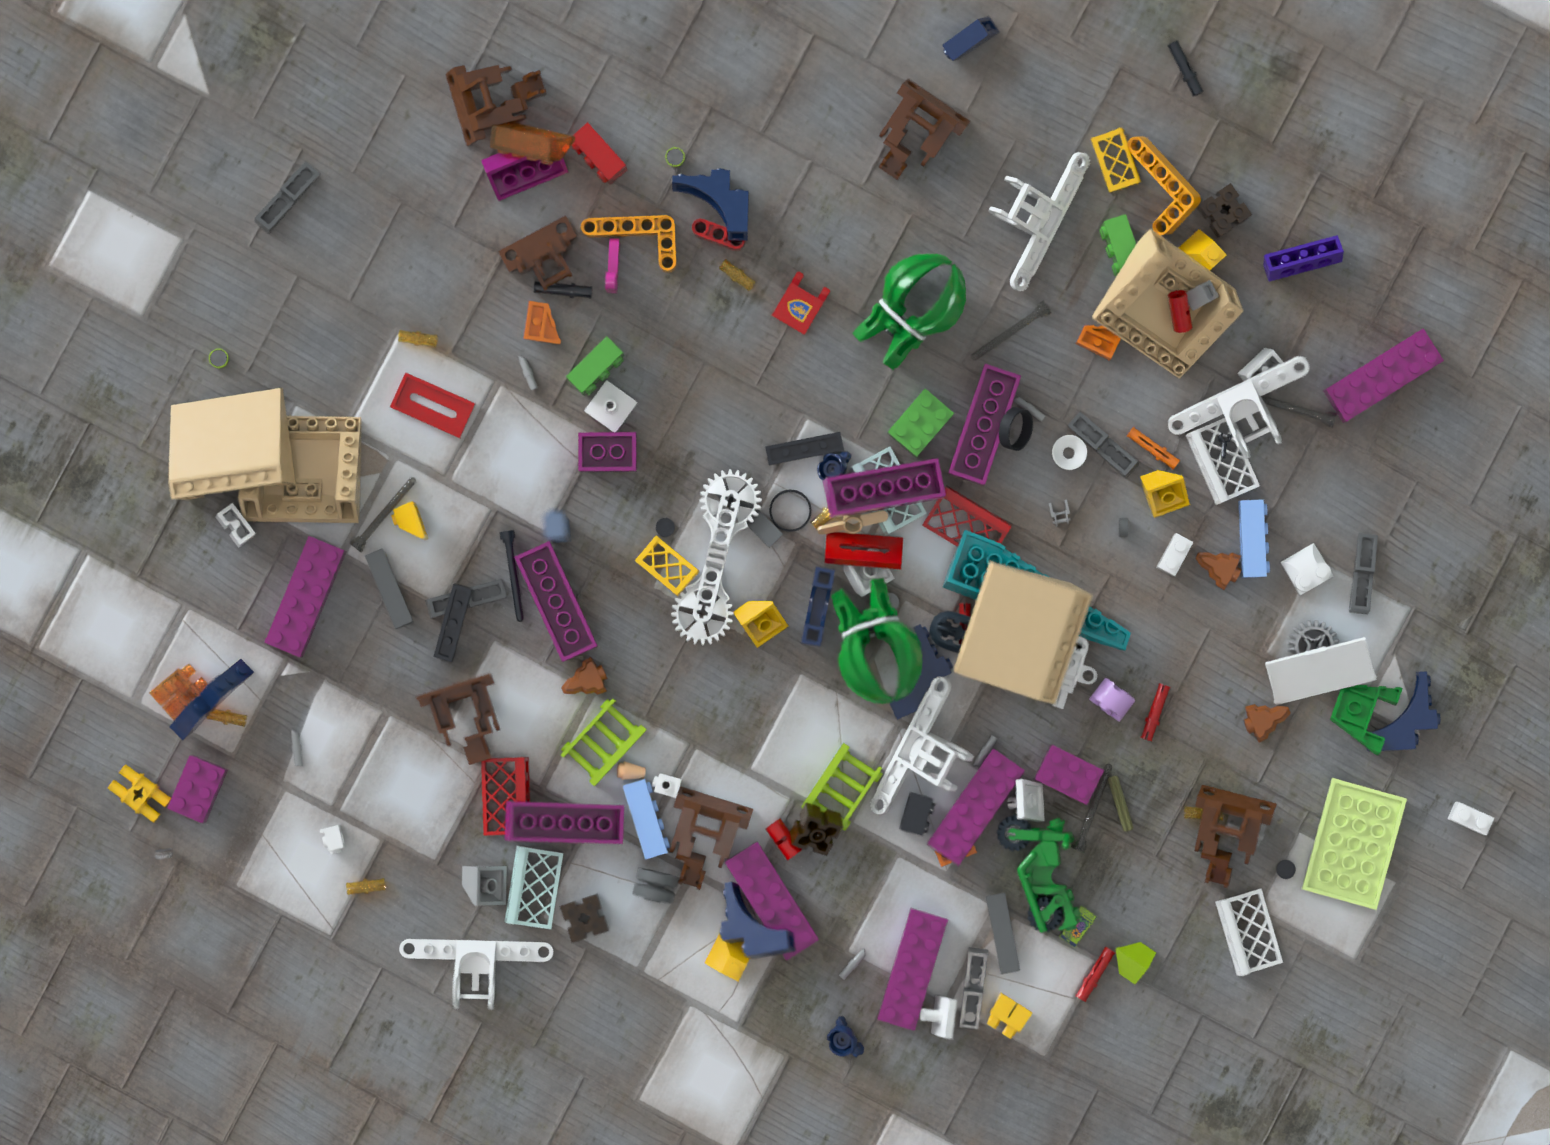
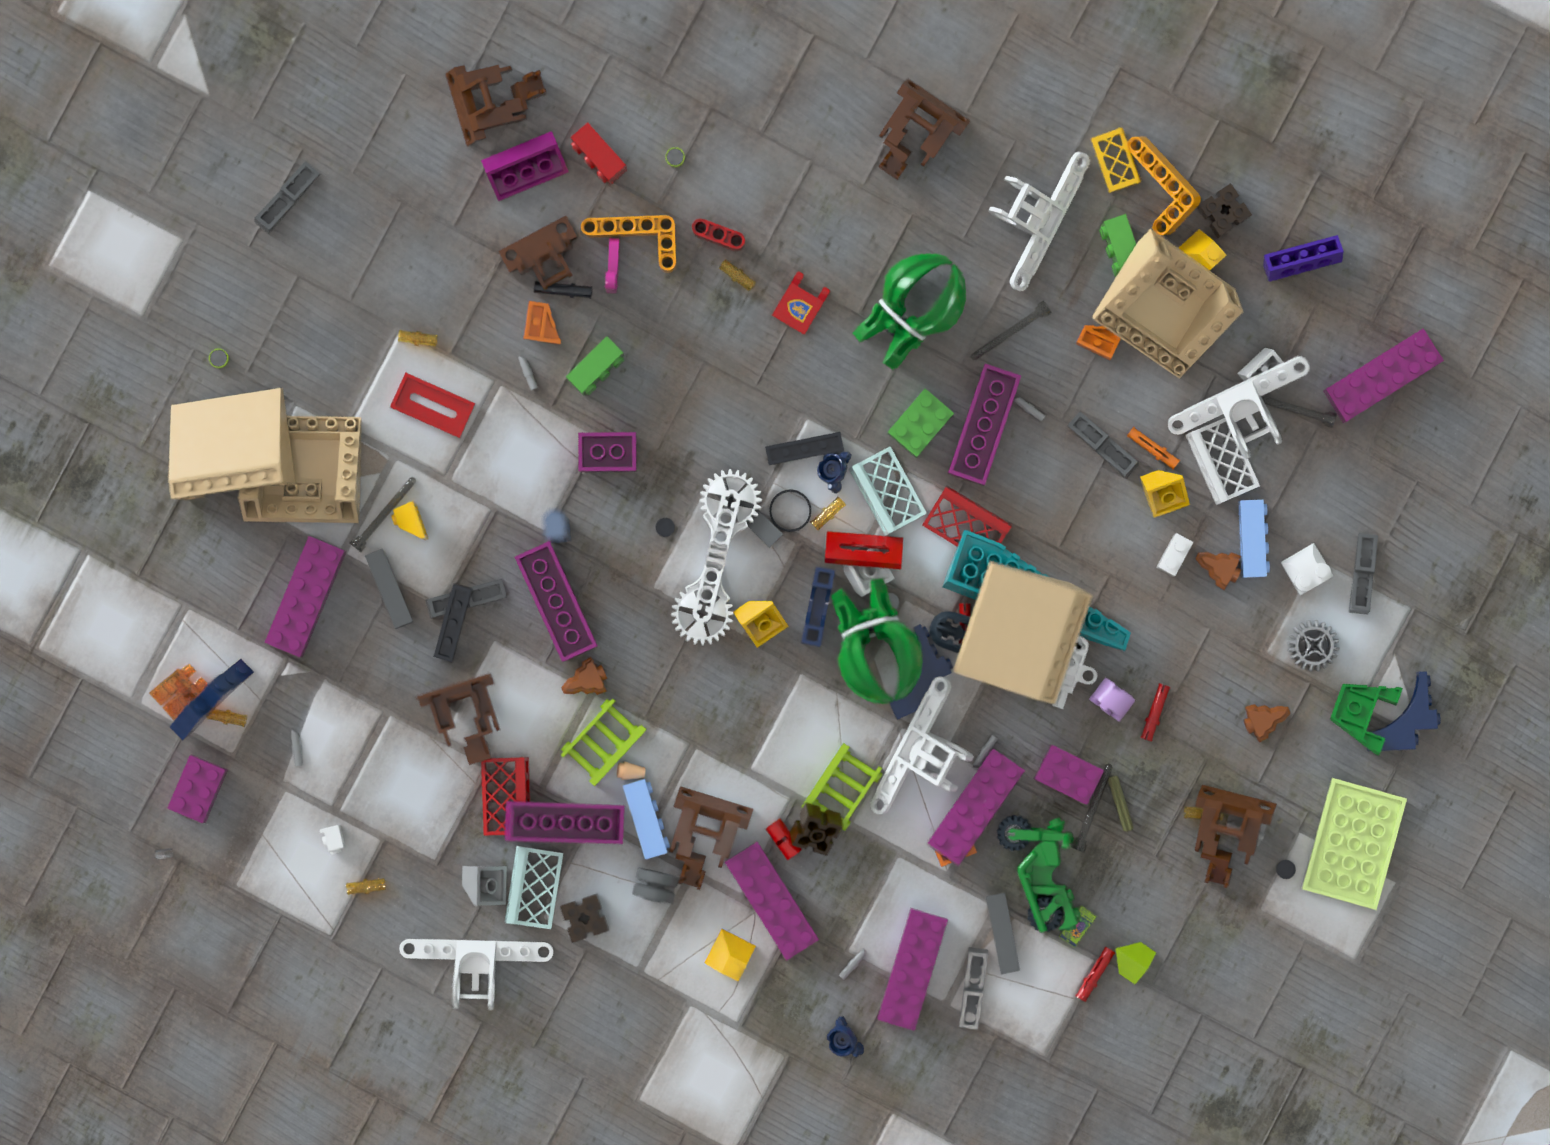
(129, 795): yellow pin -> none
(233, 519): white brick -> none
(507, 538): black piece -> none
(530, 142): clear orange slope -> none
(610, 406): white tile -> none
(673, 781): white brick -> none
(684, 580): yellow window -> none
(715, 190): dark blue arch -> none
(743, 927): dark blue arch -> none
(864, 520): tan piece -> none
(884, 488): magenta brick -> none
(916, 814): black brick -> none
(941, 1017): white tile -> none
(970, 38): dark blue slope -> none
(1002, 1009): yellow hips -> none
(1026, 431): black tyre -> none
(1028, 800): white tile -> none
(1066, 512): light grey piece -> none
(1076, 444): white piece -> none
(1123, 527): dark grey tile -> none
(1180, 311): red pin -> none
(1185, 68): black pin -> none
(1201, 295): light grey panel -> none
(1224, 444): black hand -> none
(1233, 936): white fence -> none
(1320, 671): white door -> none
(1470, 818): white brick -> none

